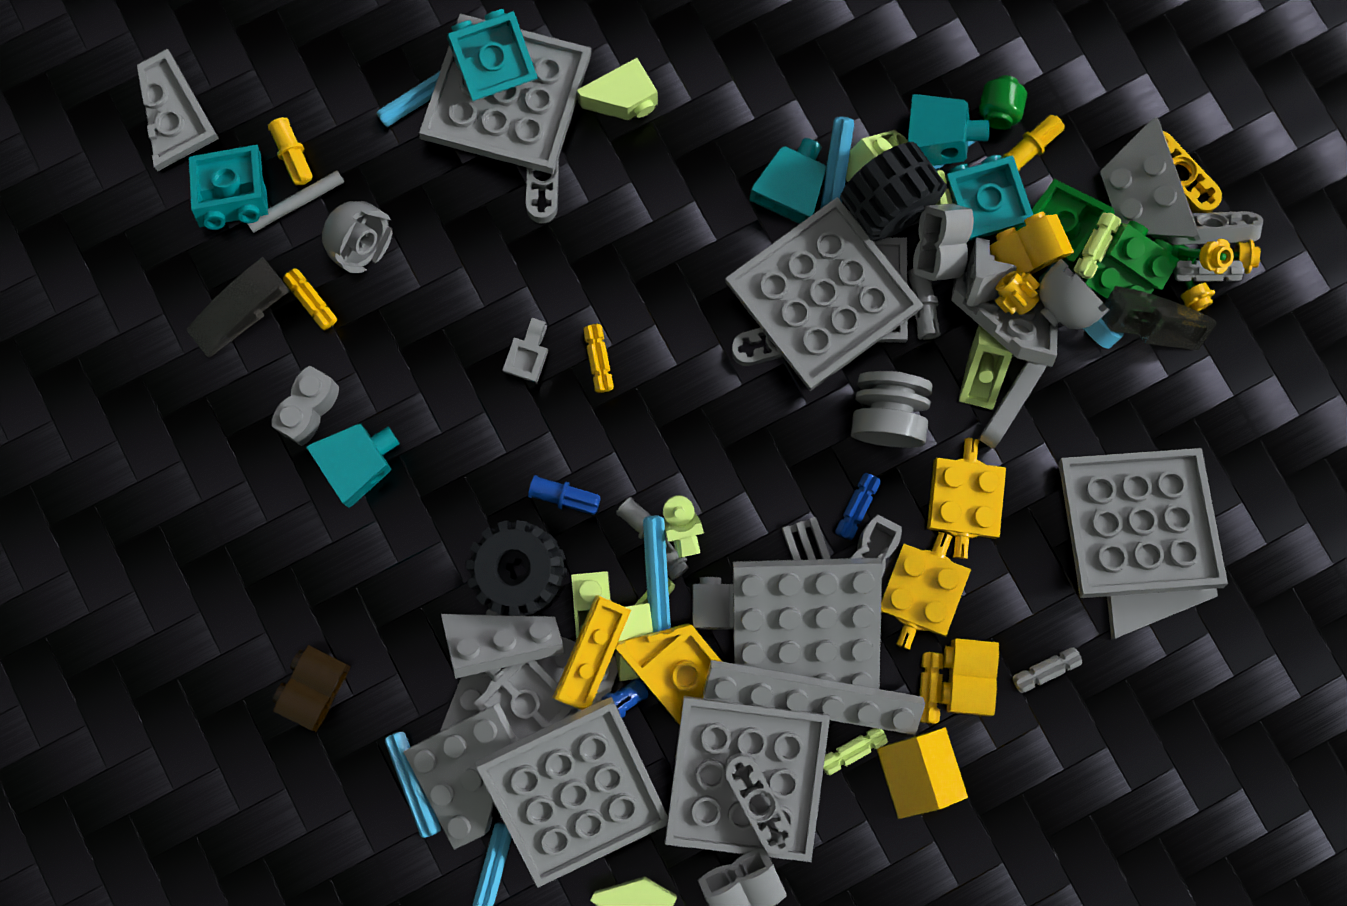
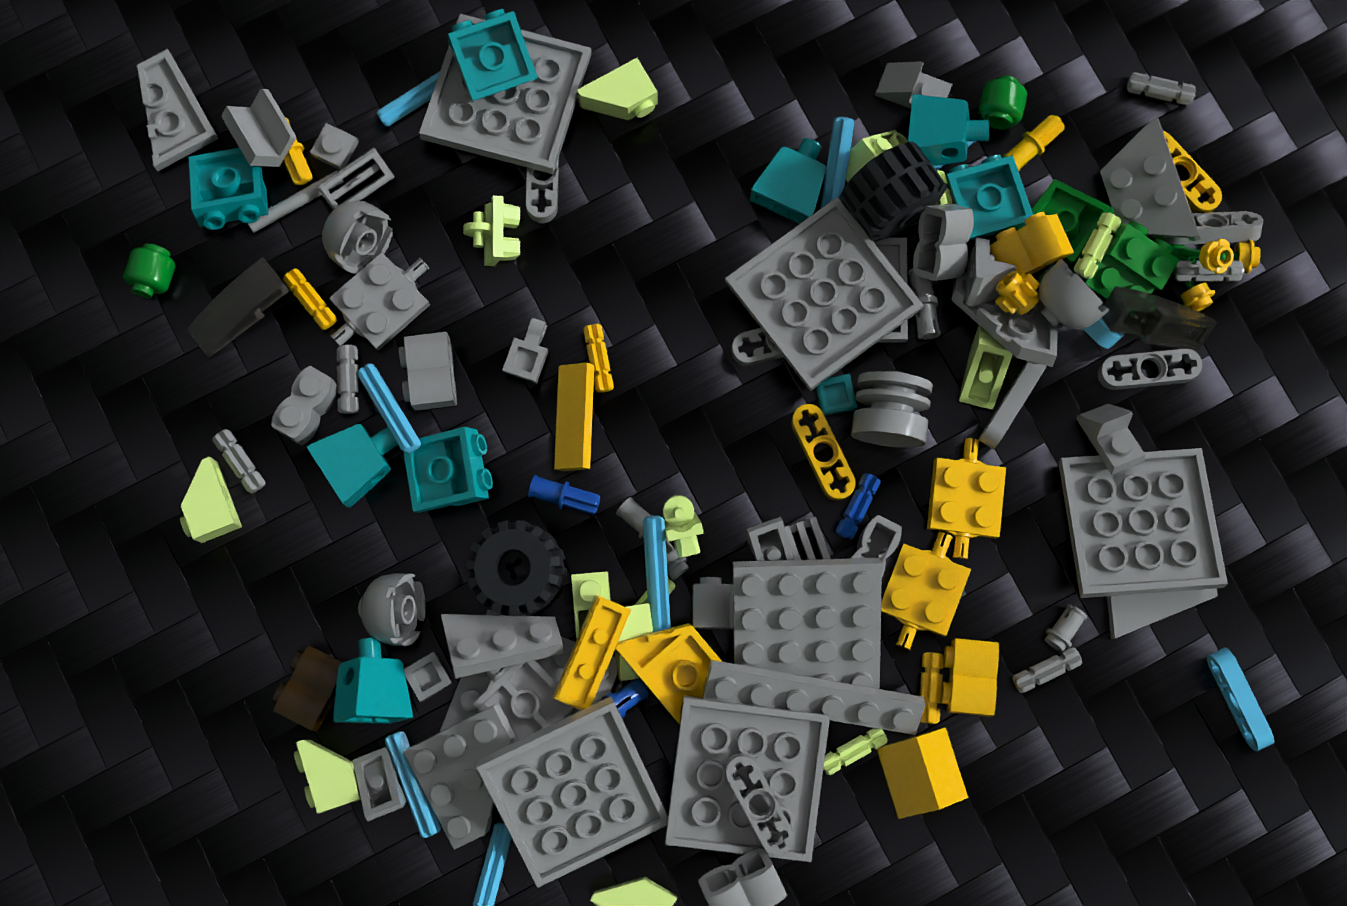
(149, 270): none -> green head
(208, 504): none -> yellowish green slope
(238, 461): none -> light grey axle
(260, 130): none -> light grey panel
(329, 776): none -> yellowish green slope
(334, 147): none -> light grey plate
(347, 379): none -> light grey axle
(371, 688): none -> teal torso
(378, 784): none -> light grey slope
(379, 301): none -> light grey plate
(380, 164): none -> light grey tile
(389, 408): none -> medium azure axle
(392, 609): none -> light grey cylinder
(427, 677): none -> light grey plate
(429, 371): none -> light grey brick
(448, 470): none -> teal plate
(488, 231): none -> yellowish green hips
(574, 417): none -> yellow tile
(769, 541): none -> light grey slope
(829, 438): none -> yellow beam
(836, 395): none -> teal tile
(905, 79): none -> light grey slope
(1065, 628): none -> light grey pin
(1111, 437): none -> light grey slope
(1125, 381): none -> light grey beam
(1161, 88): none -> light grey axle
(1240, 699): none -> medium azure beam

